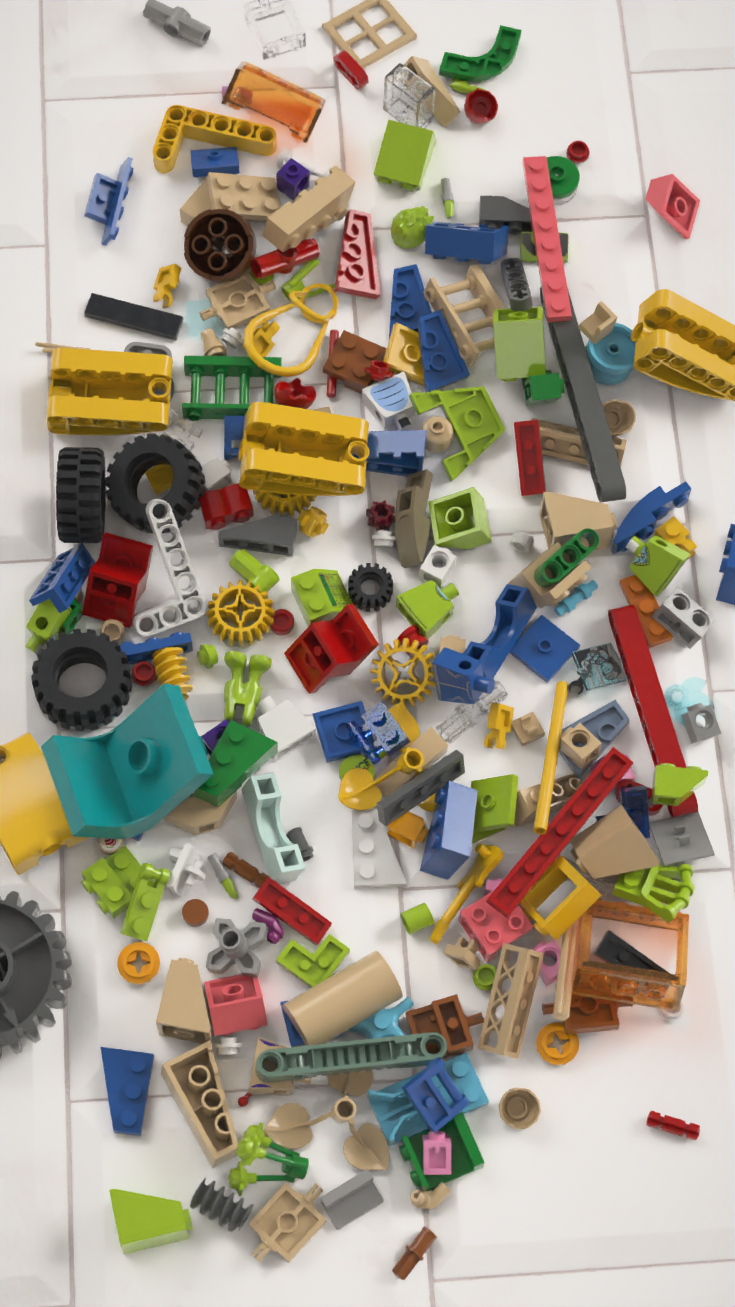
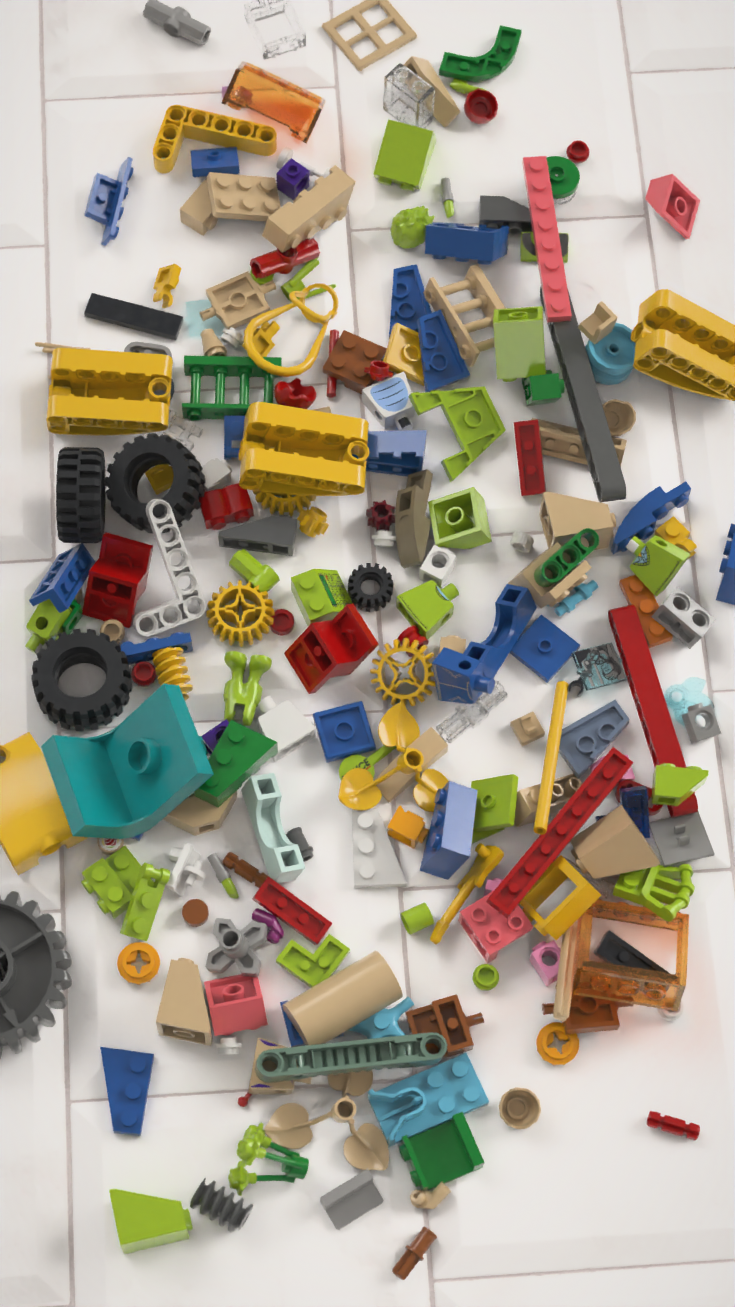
(202, 1101): tan wedge -> none
(207, 656): lime plate -> none
(210, 236): reddish brown cylinder -> none
(287, 1222): tan plate -> none
(351, 69): red beam -> none
(357, 259): wing -> none
(385, 729): clear blue plate -> none
(420, 787): dark grey plate -> none
(429, 1100): blue plate -> none
(436, 1153): bright pink bracket -> none
(438, 434): tan head -> none
(464, 954): tan tile -> none
(500, 722): yellow plate -> none
(516, 284): dark grey beam -> none
(516, 1001): tan fence -> none
(580, 755): tan brick -> none

